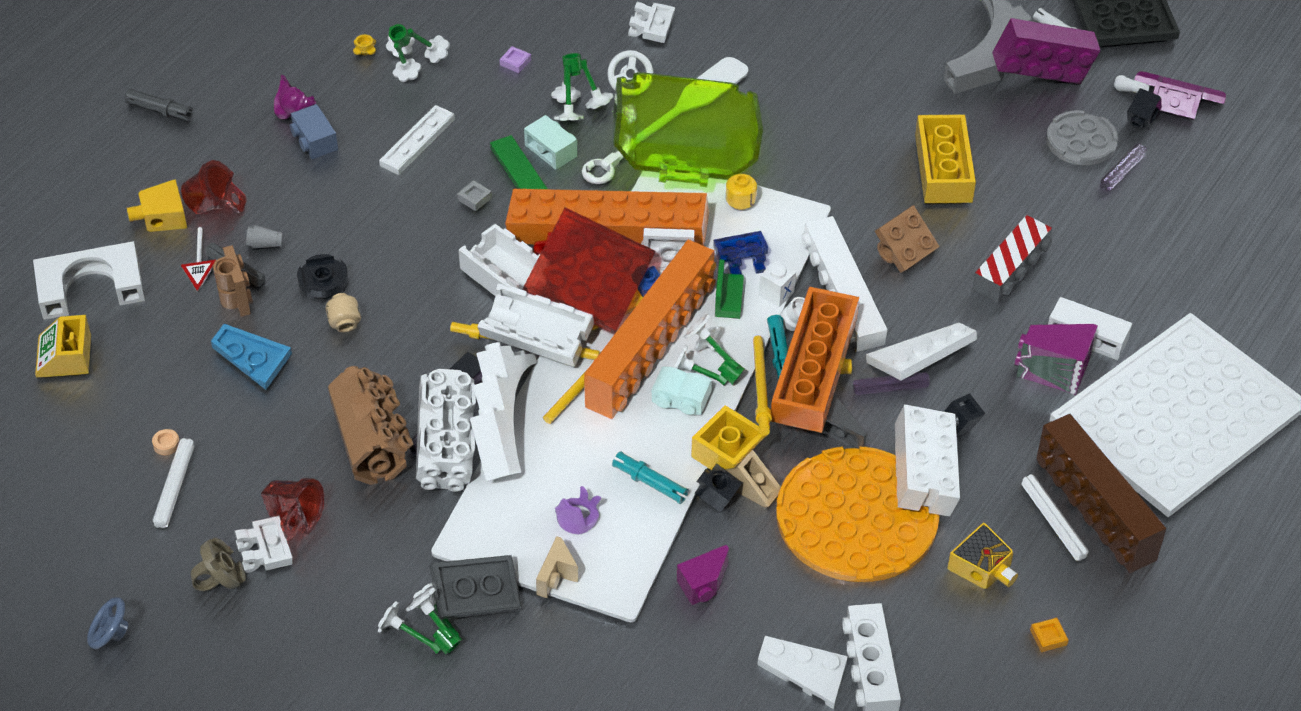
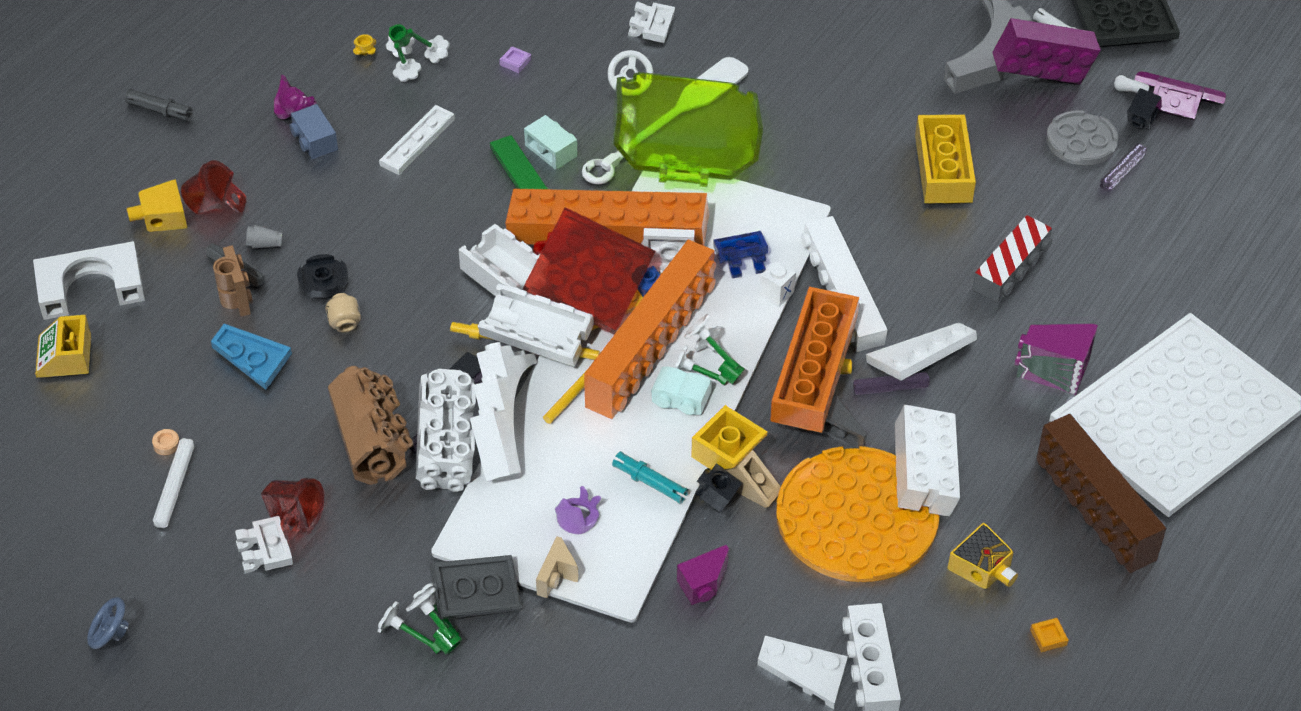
(198, 271): piece -> none
(219, 565): dark tan tile -> none
(474, 195): light grey plate -> none
(566, 93): plant -> none
(728, 294): green panel -> none
(741, 191): yellow head -> none
(763, 412): yellow bar -> none
(778, 341): teal pin -> none
(792, 312): white wheel -> none
(905, 239): medium nougat plate -> none
(966, 413): black brick -> none
(1055, 517): white axle -> none
(1111, 331): white brick -> none

